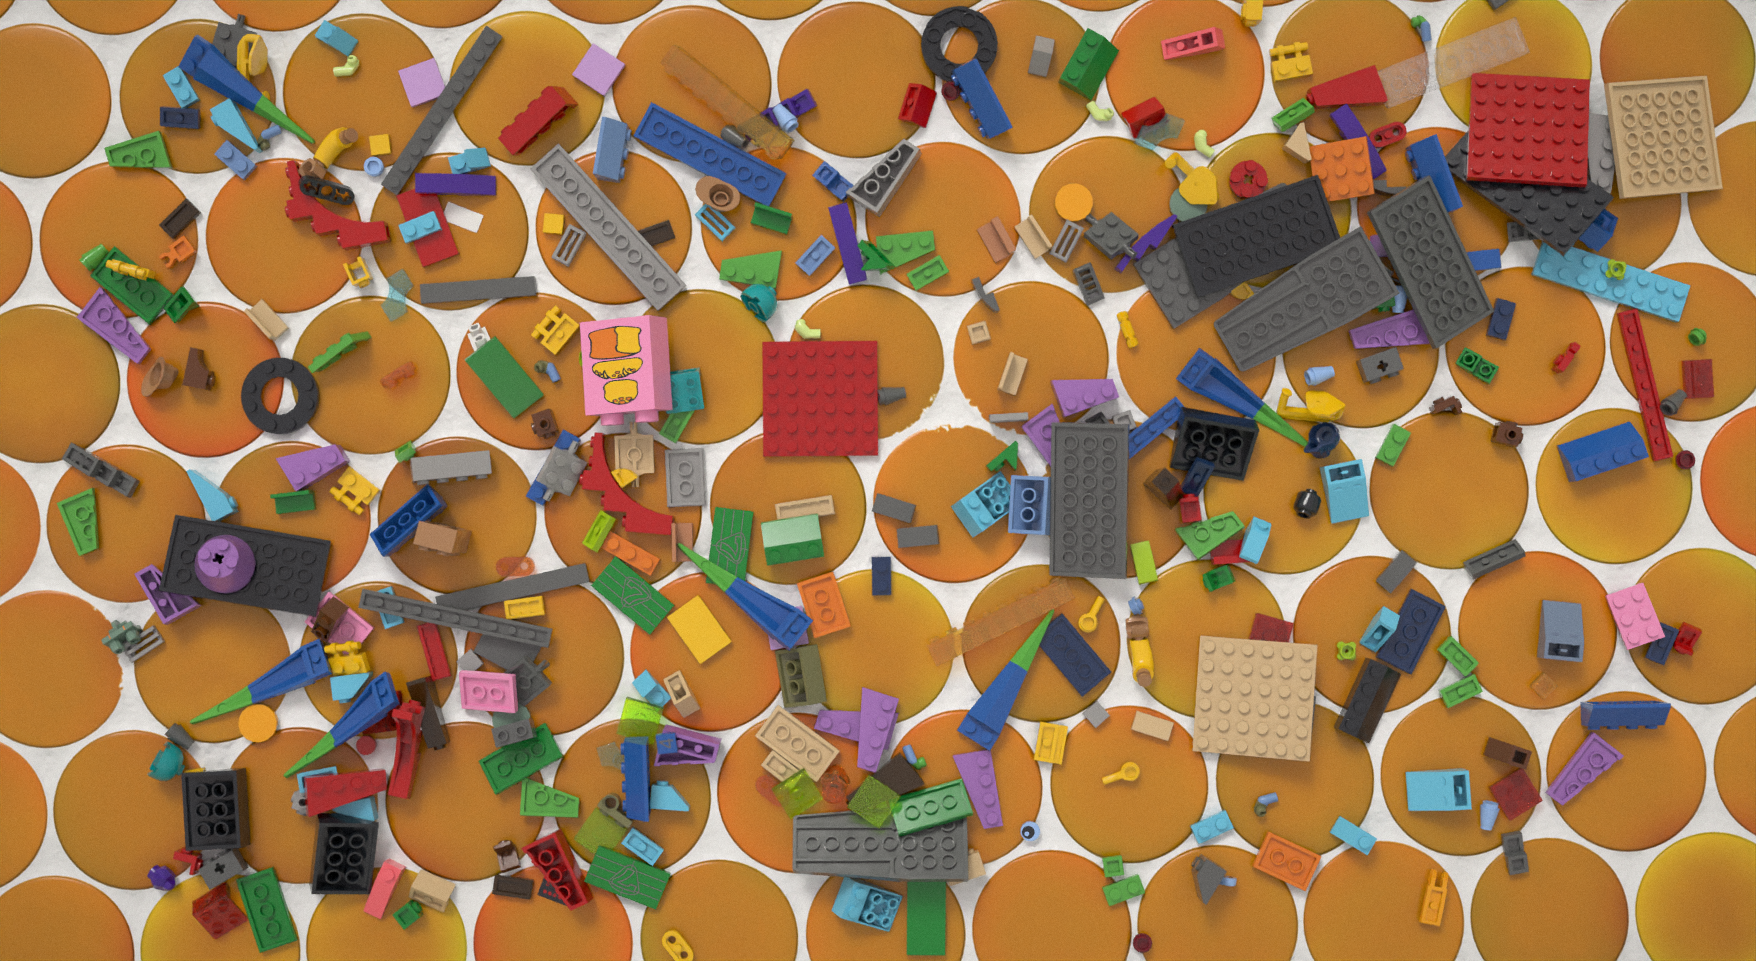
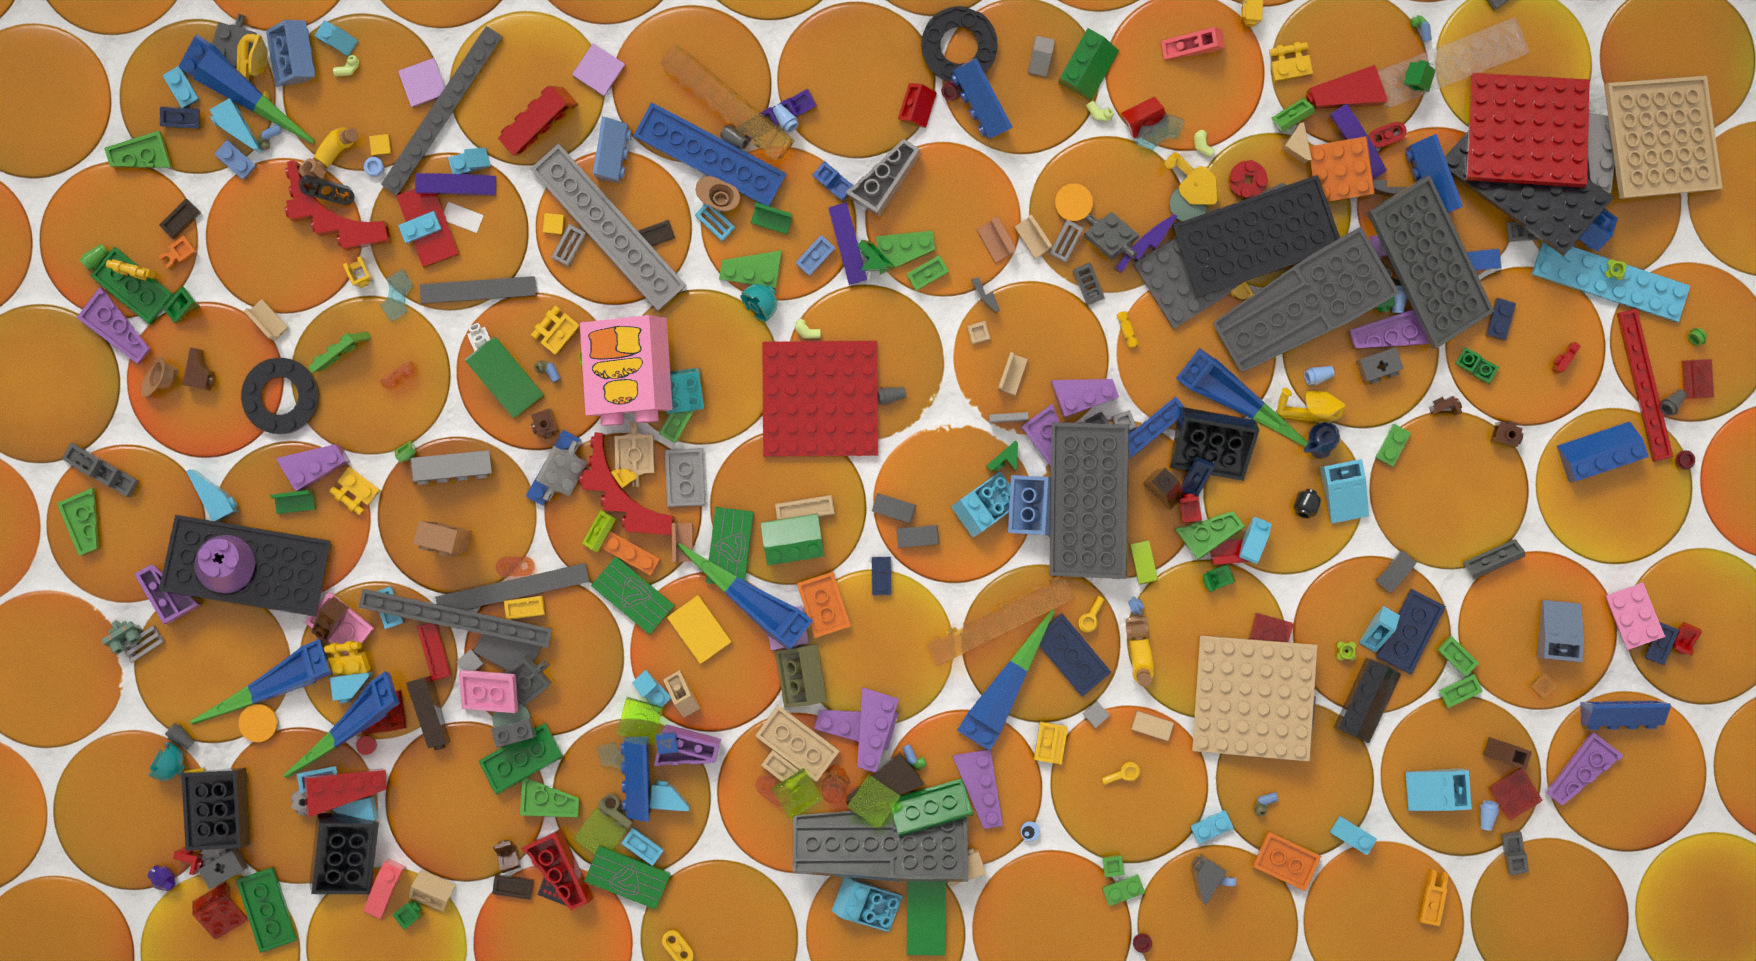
(290, 52): none -> medium blue slope
(404, 522): blue slope -> none
(407, 758): red arch -> none
(1419, 76): none -> green brick

